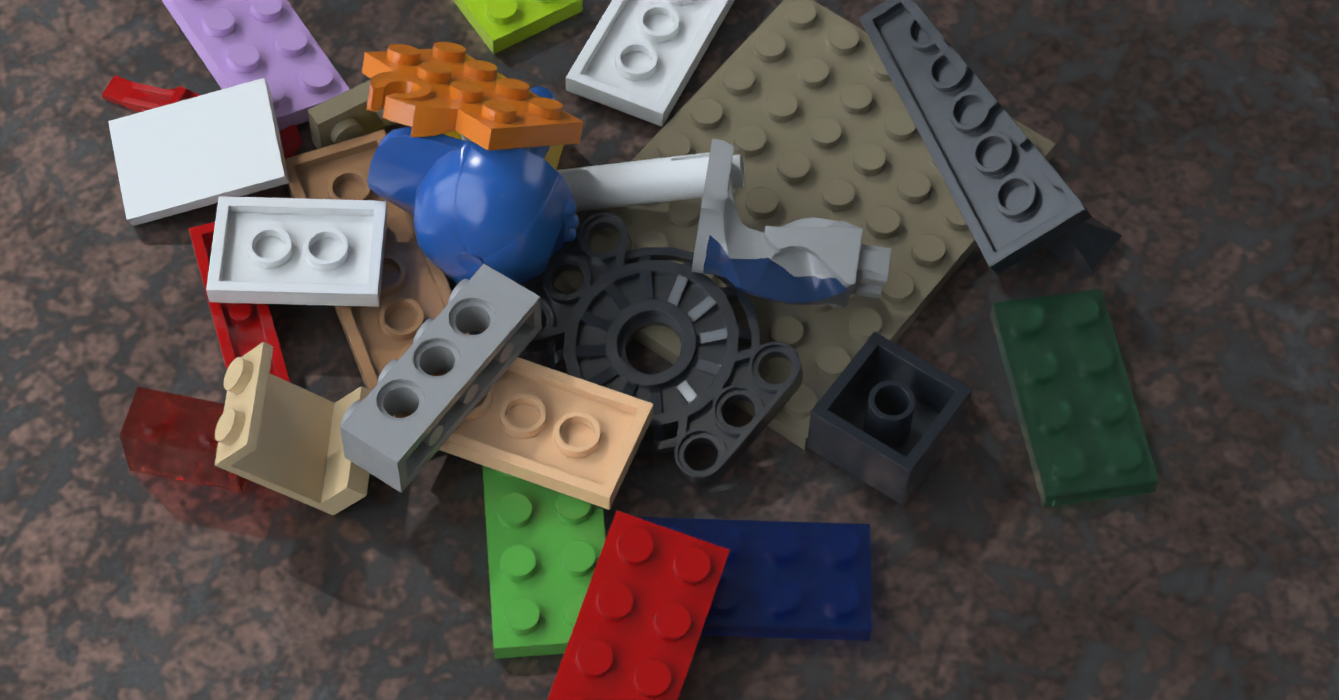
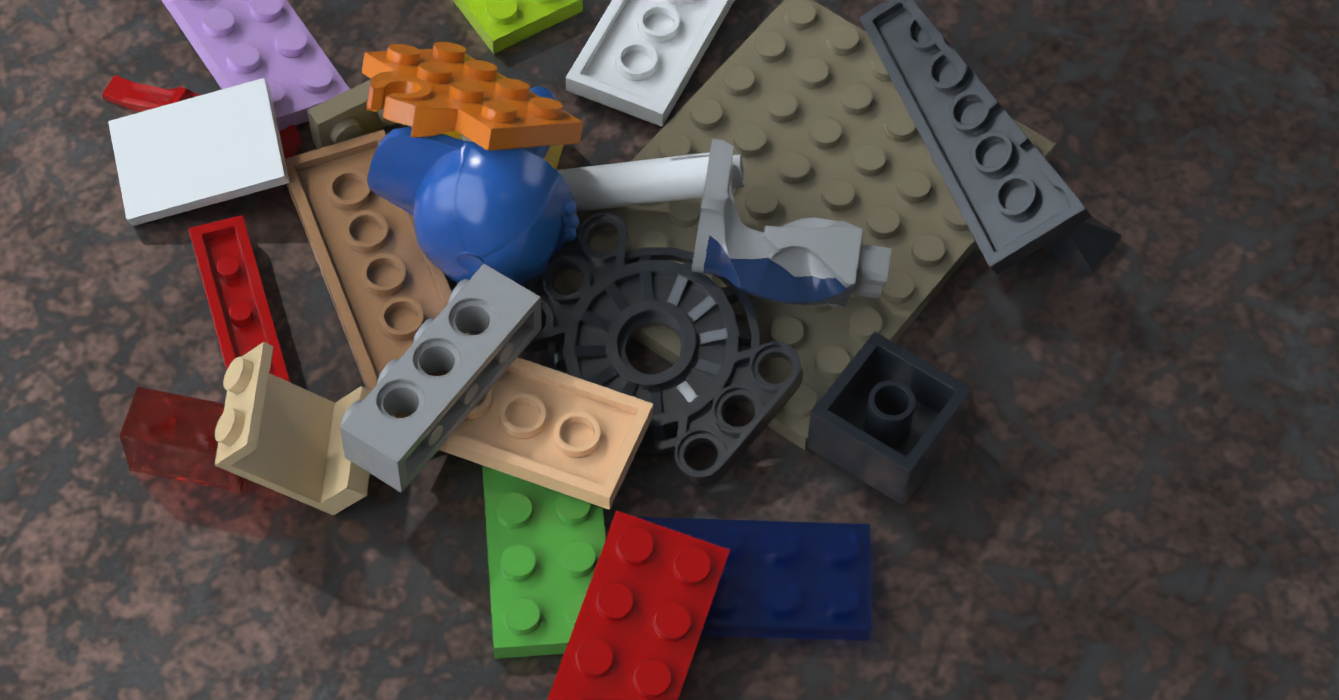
(297, 251): white plate -> none
(1073, 398): clear green plate -> none

